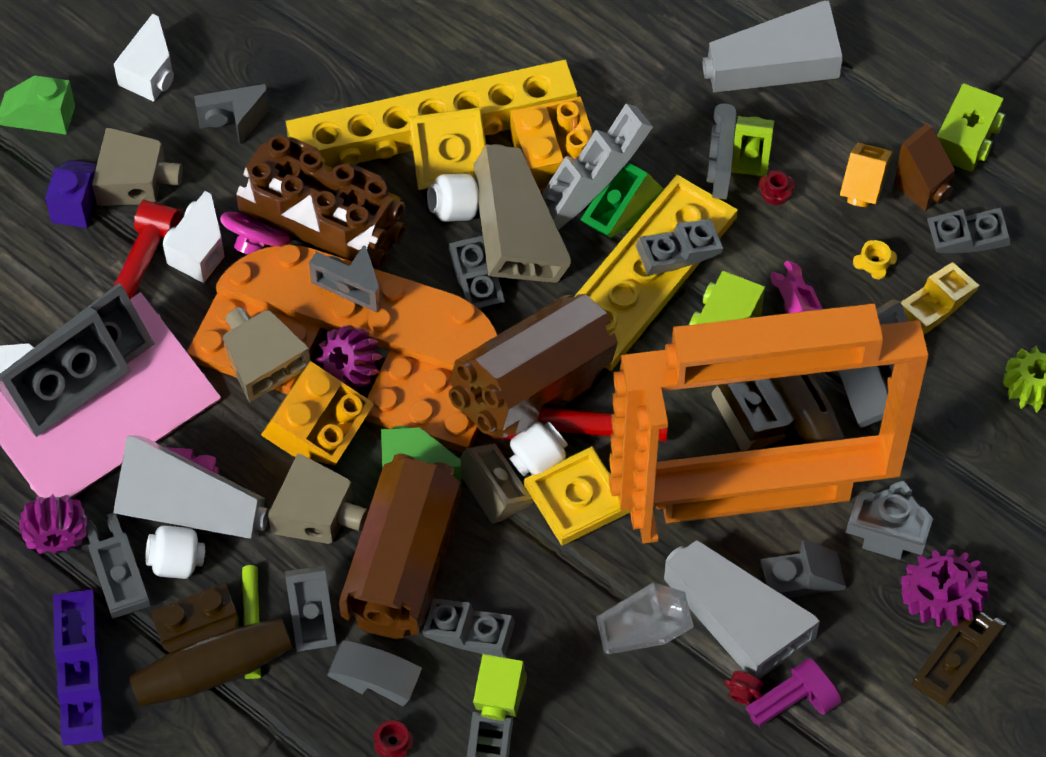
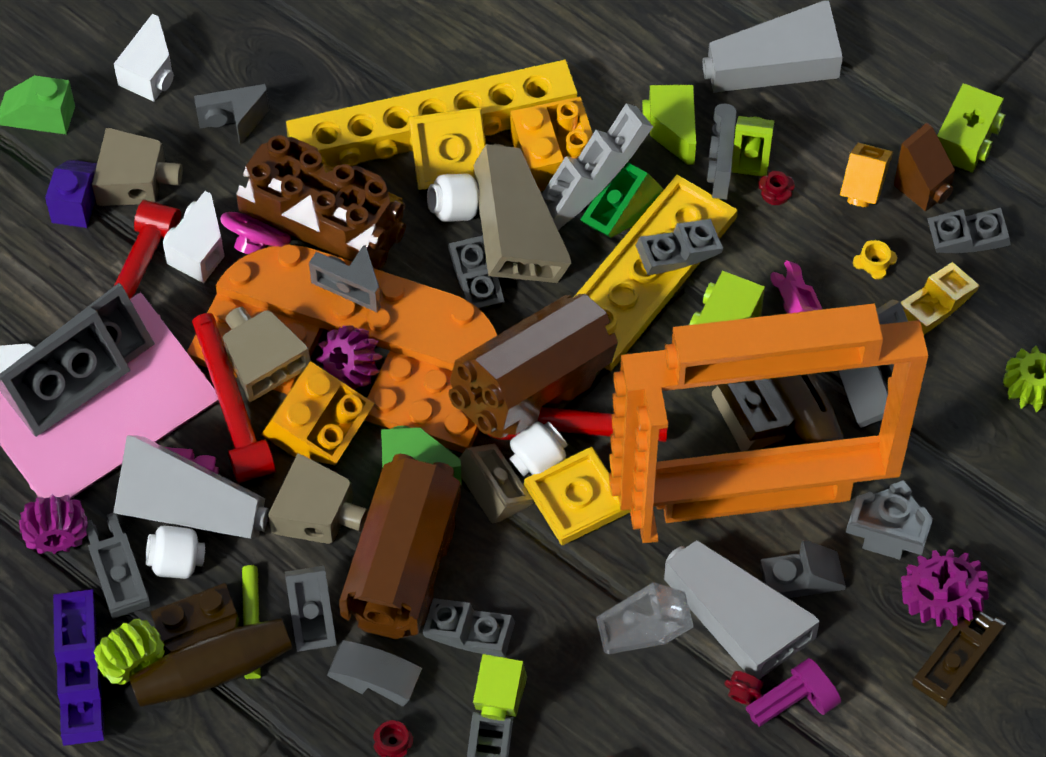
(128, 650): none -> lime gear
(250, 457): none -> red piece
(673, 119): none -> lime slope

